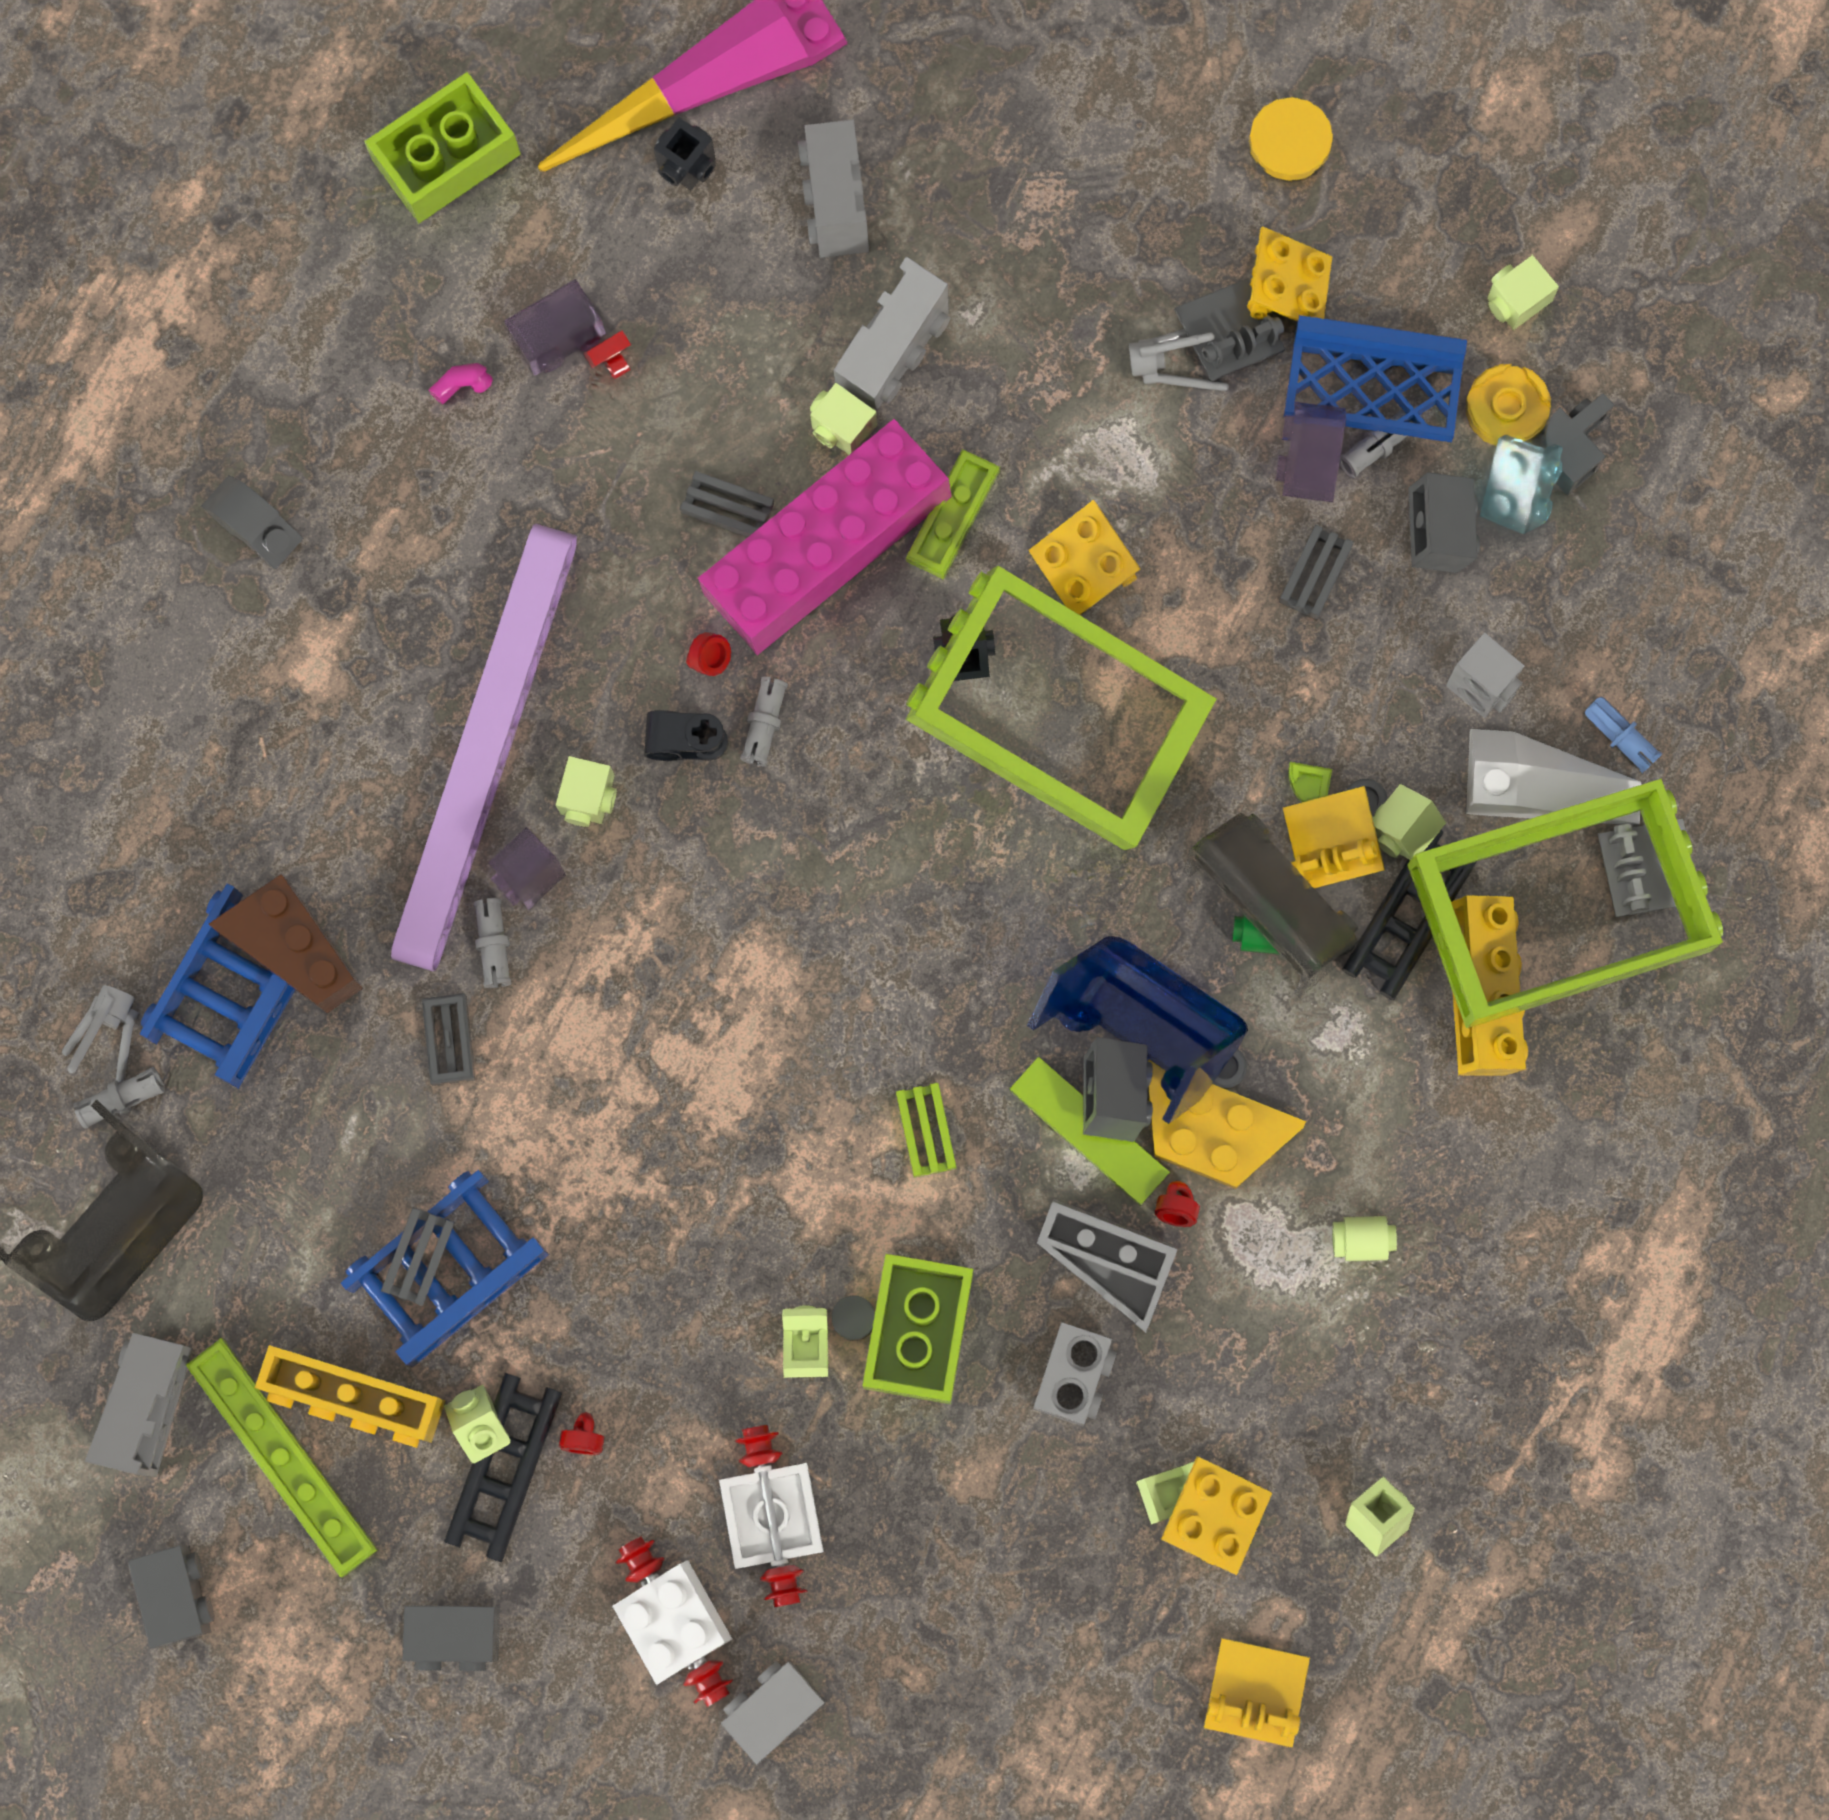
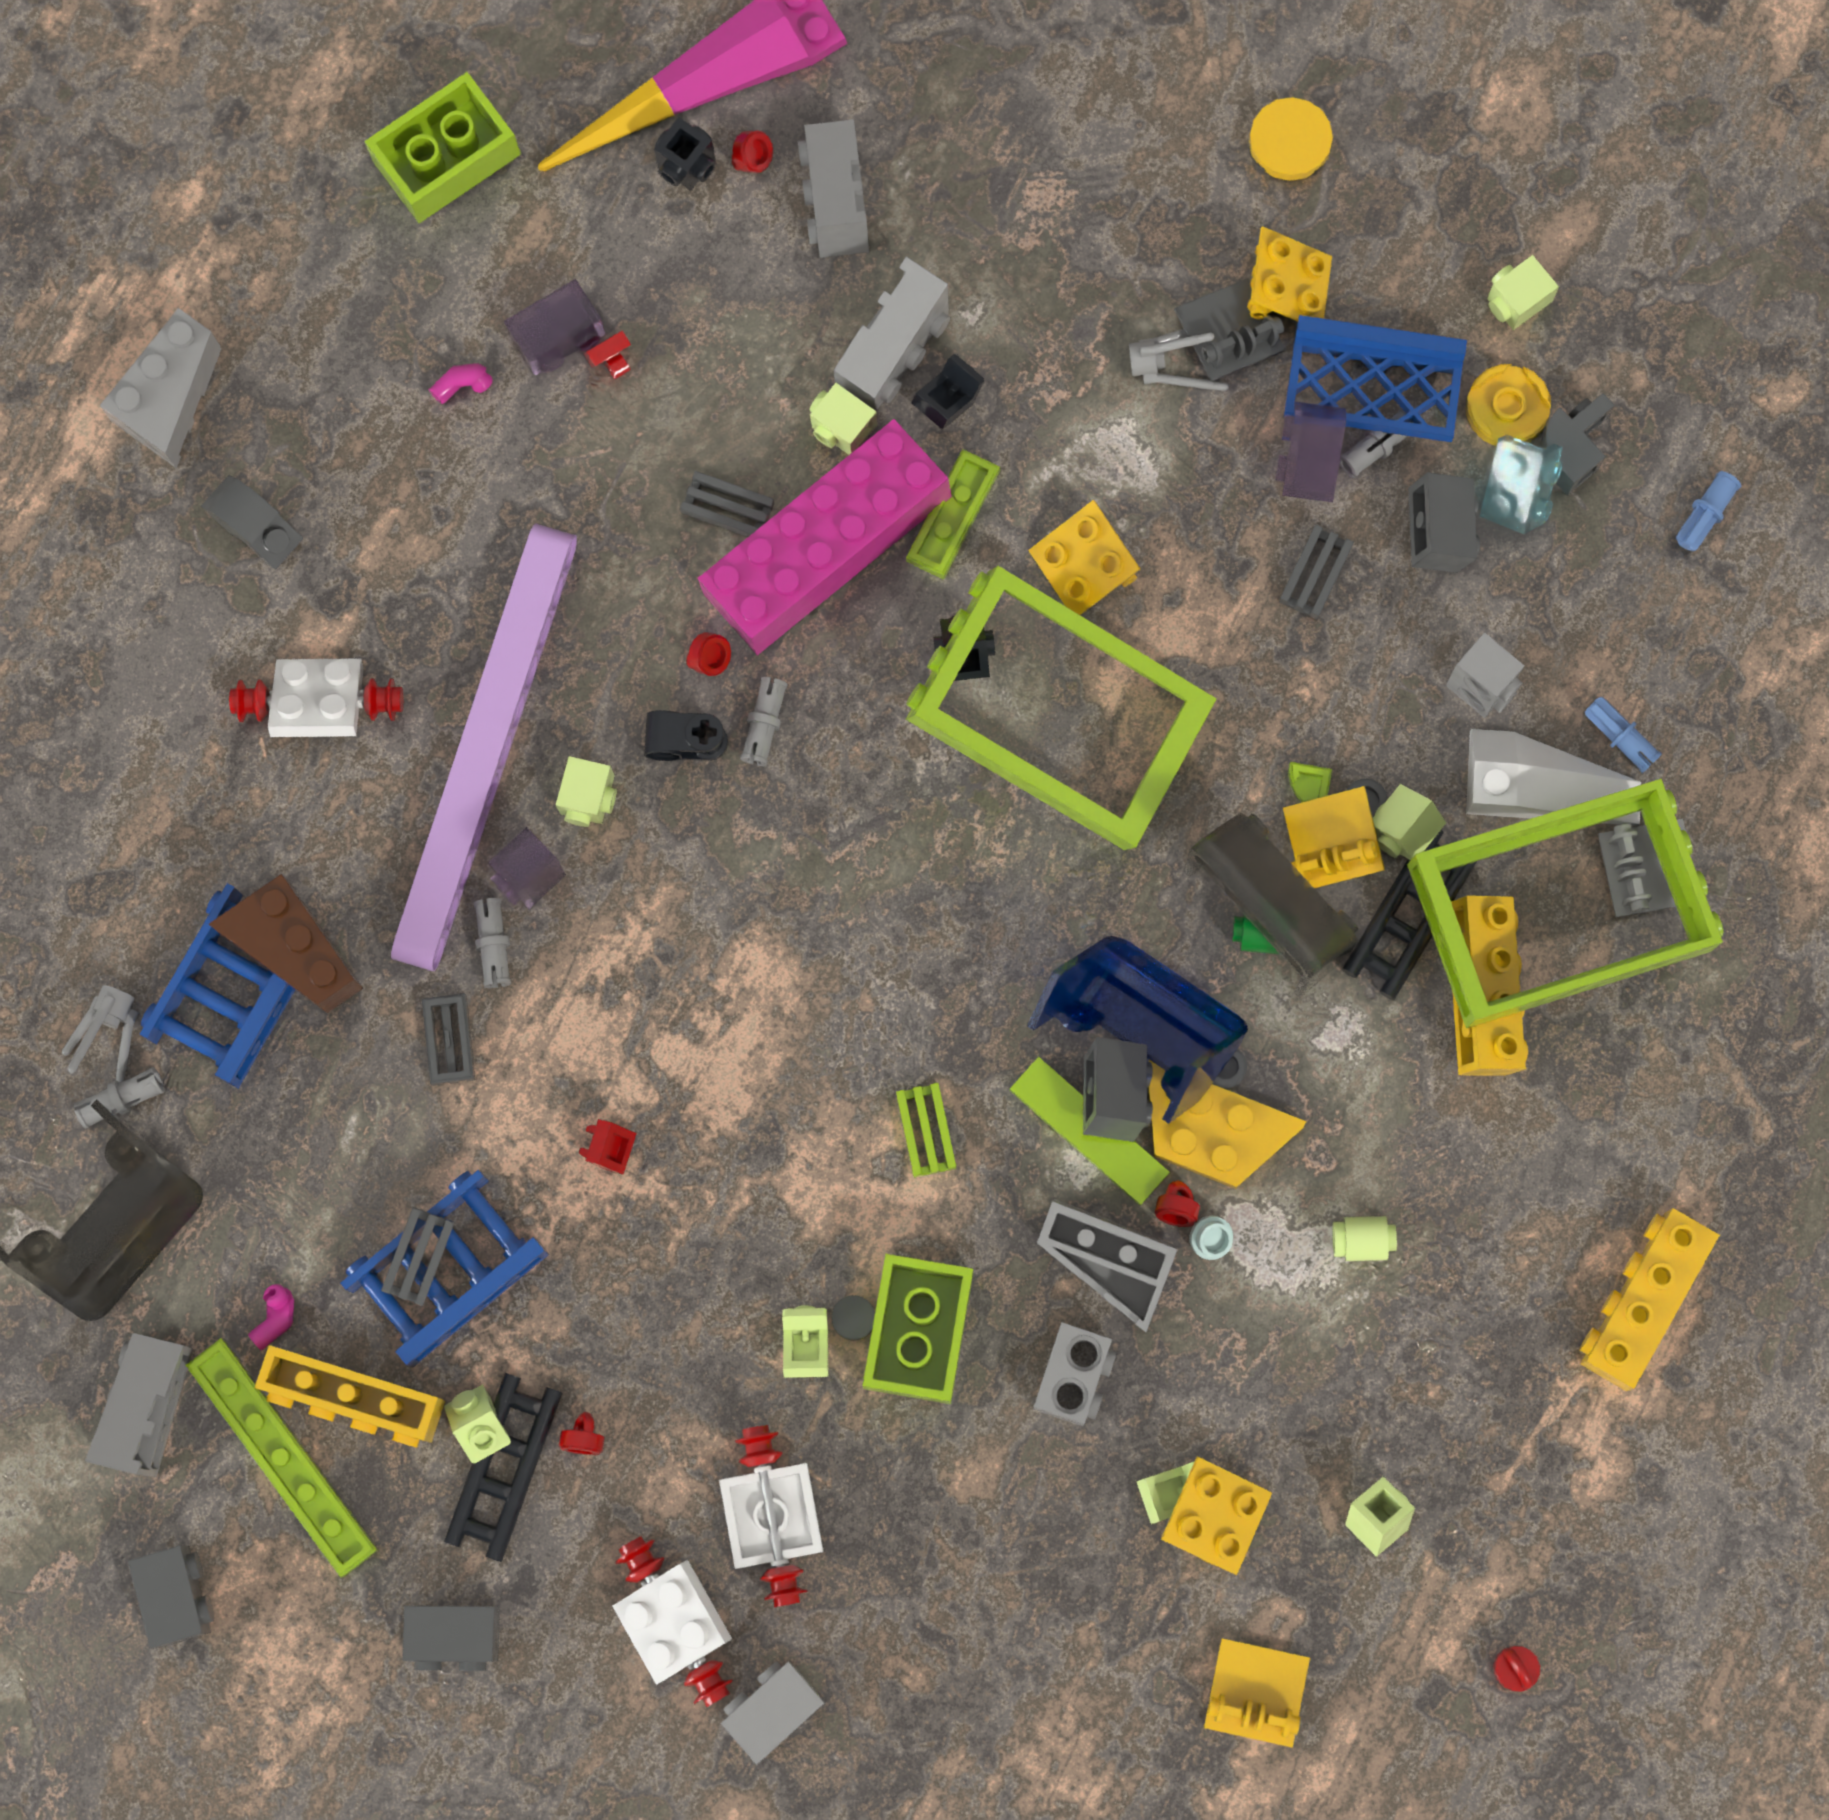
(164, 386): none -> light grey wedge
(278, 1316): none -> dark pink arm
(315, 698): none -> white plate
(609, 1146): none -> red tile
(752, 152): none -> red tile
(949, 392): none -> black bracket
(1211, 1237): none -> light aqua plate
(1516, 1668): none -> red tile
(1648, 1299): none -> yellow brick
(1707, 511): none -> medium blue axle

